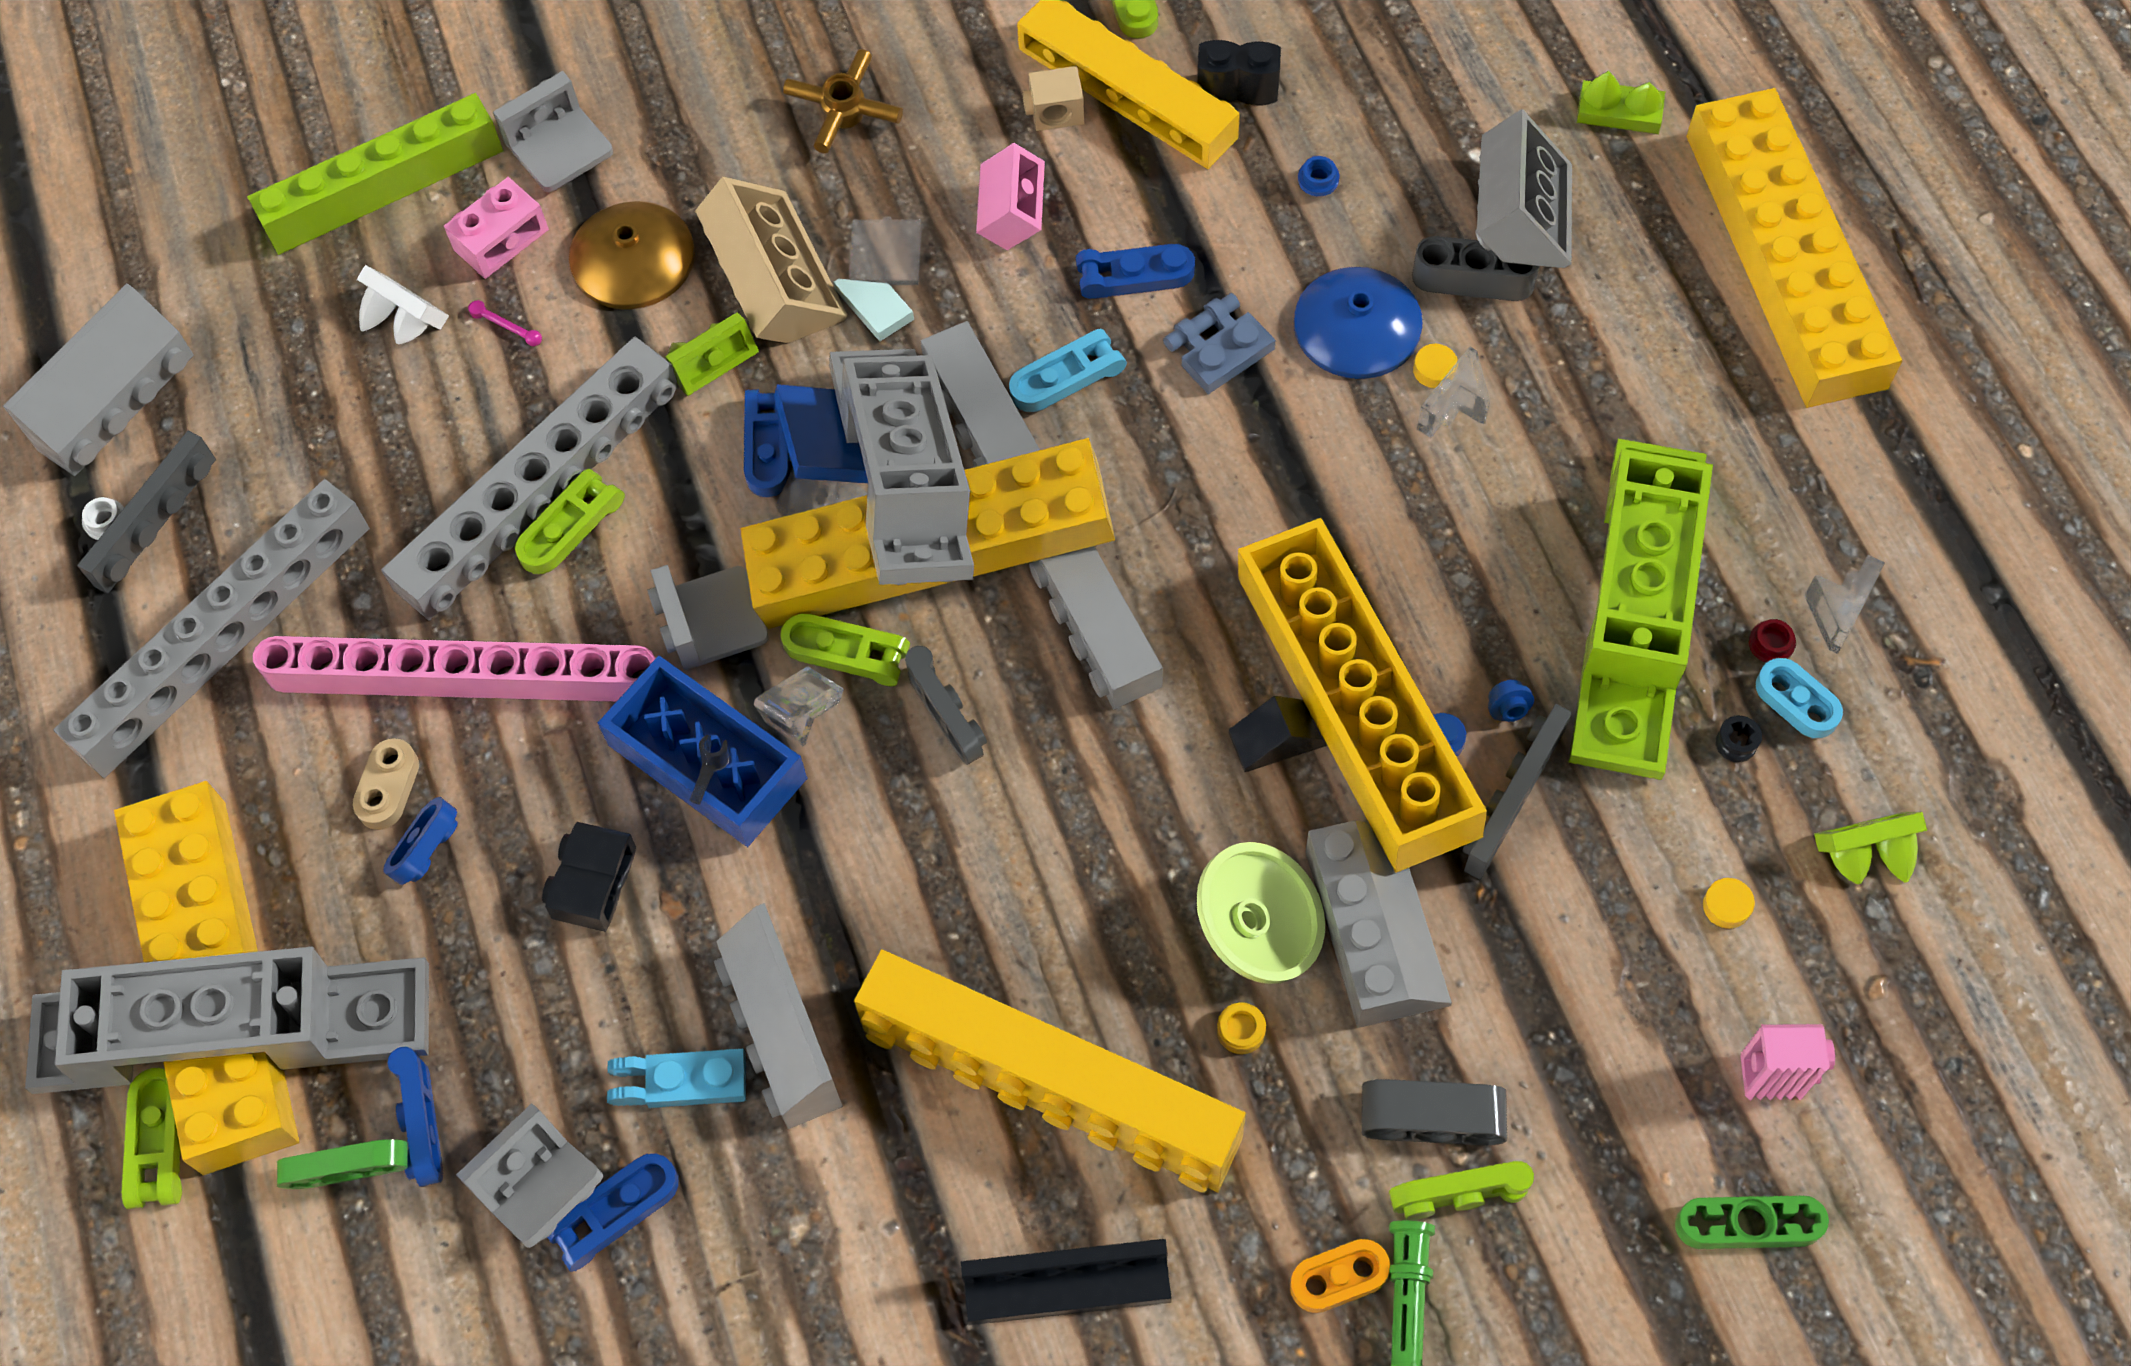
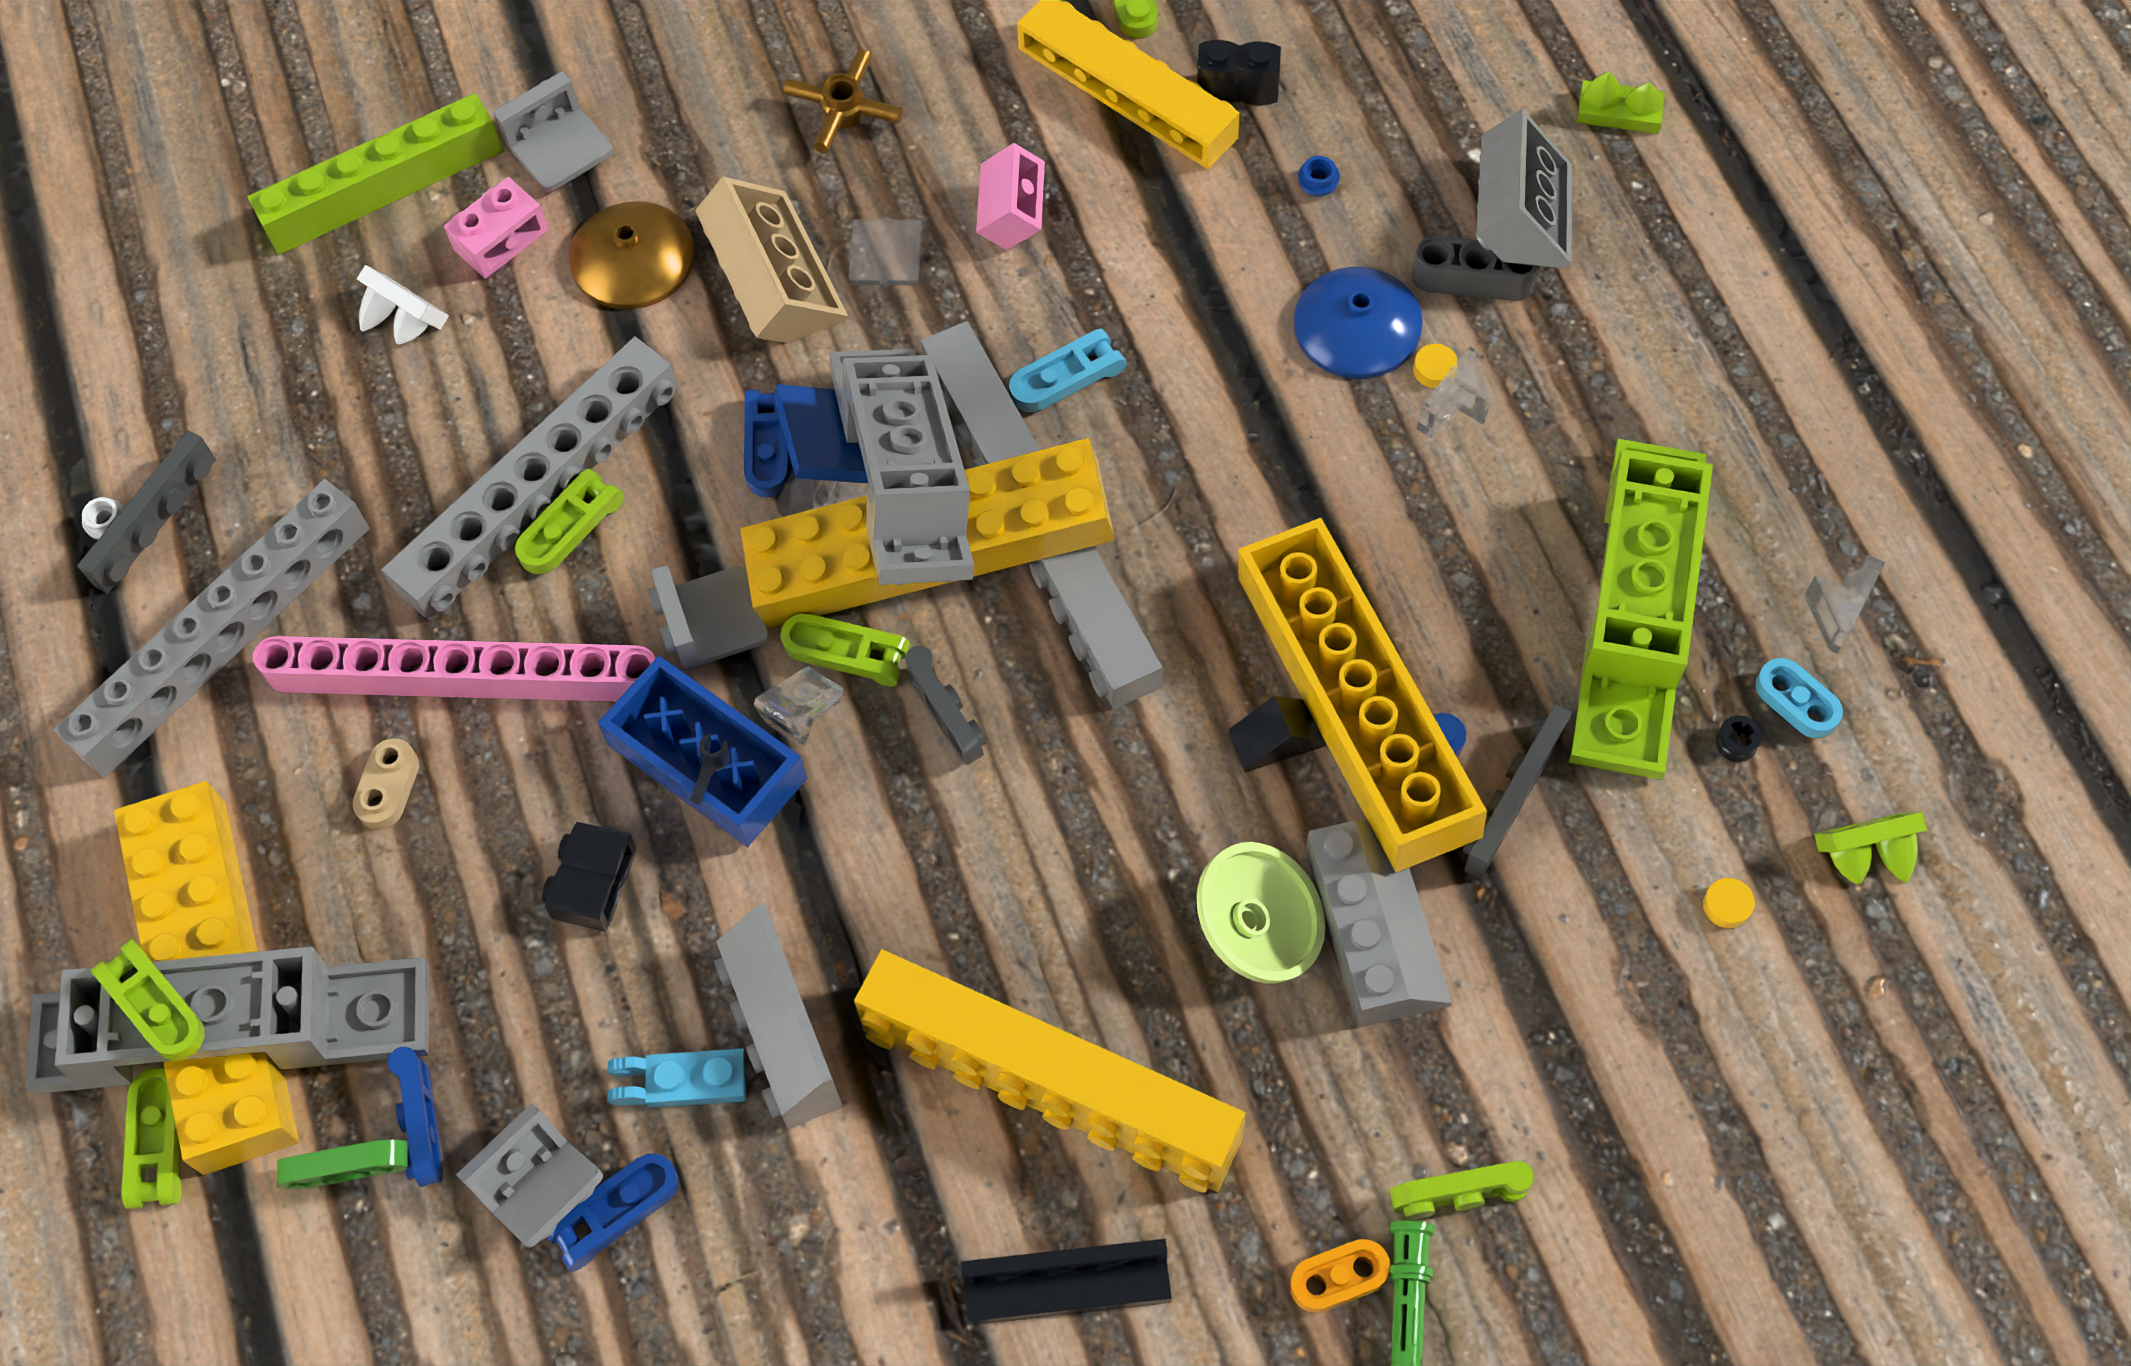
(99, 380): light grey slope -> none
(151, 1003): none -> lime plate
(412, 853): blue plate -> none
(478, 310): dark pink hinge -> none
(711, 353): lime tile -> none
(875, 305): light aqua tile -> none
(1054, 98): tan brick -> none
(1134, 270): blue plate -> none
(1225, 353): sand blue plate -> none
(1241, 1028): yellow tile -> none
(1434, 1112): dark grey beam -> none
(1510, 701): blue plate -> none
(1772, 640): dark red plate -> none
(1786, 1060): bright pink brick -> none
(1788, 1206): bright green beam -> none
(1792, 248): yellow brick -> none

